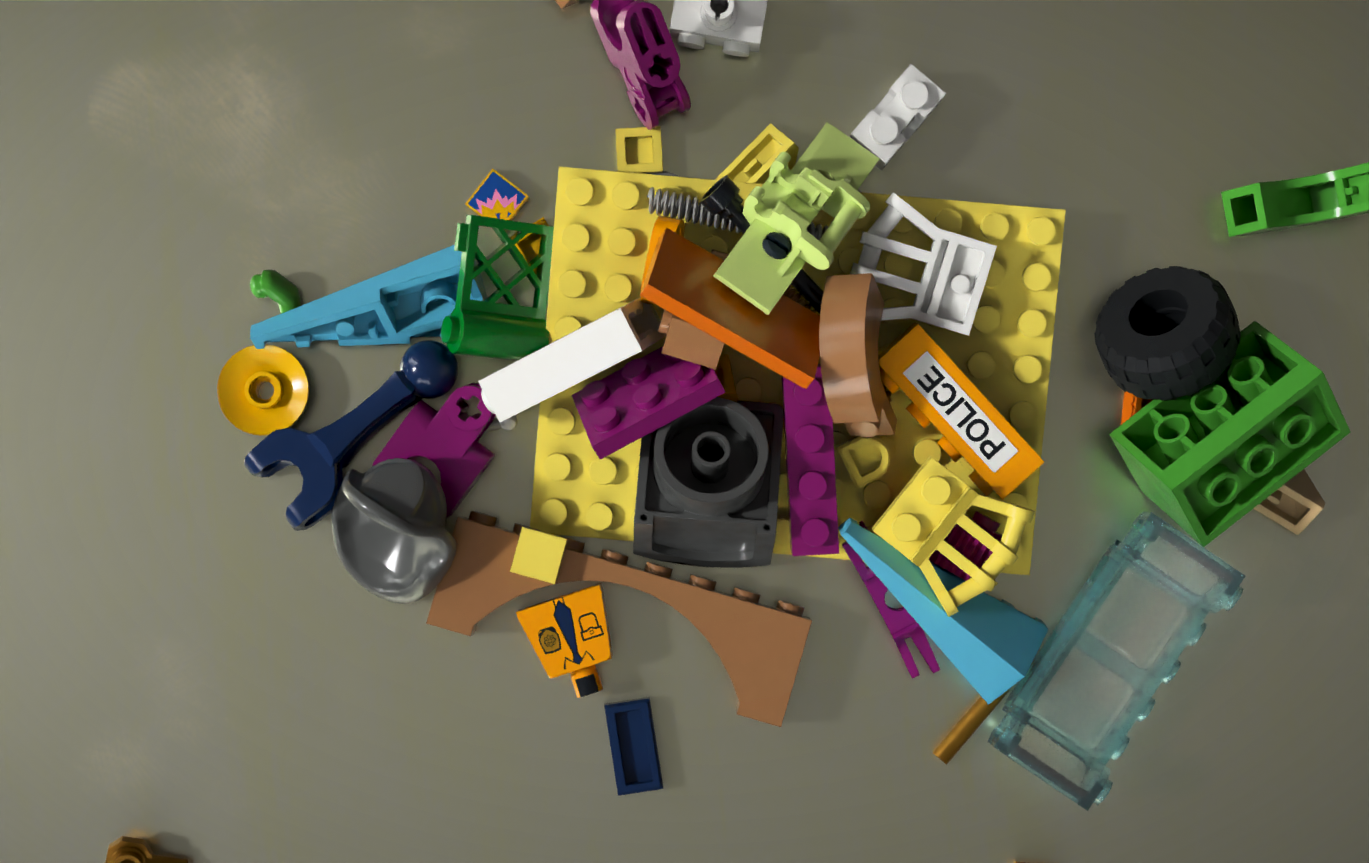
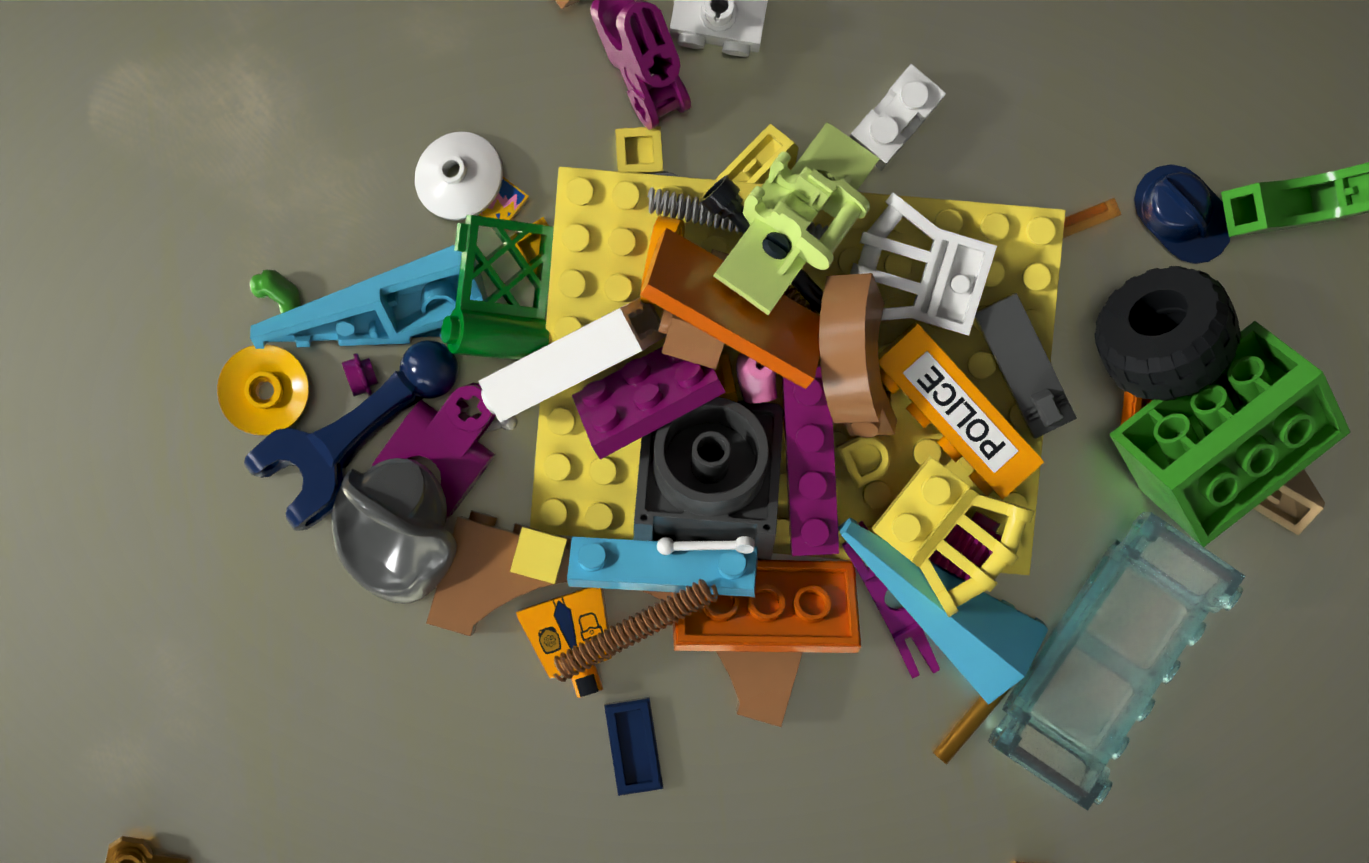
(359, 375): none -> magenta plate
(471, 188): none -> white dish
(627, 629): none -> medium nougat piece
(642, 567): none -> medium azure plate
(742, 545): none -> white hinge
(755, 380): none -> bright pink piece
(793, 610): none -> orange tile
(1024, 365): none -> dark grey hinge
(1091, 218): none -> clear orange tile
(1182, 213): none -> dark blue piece

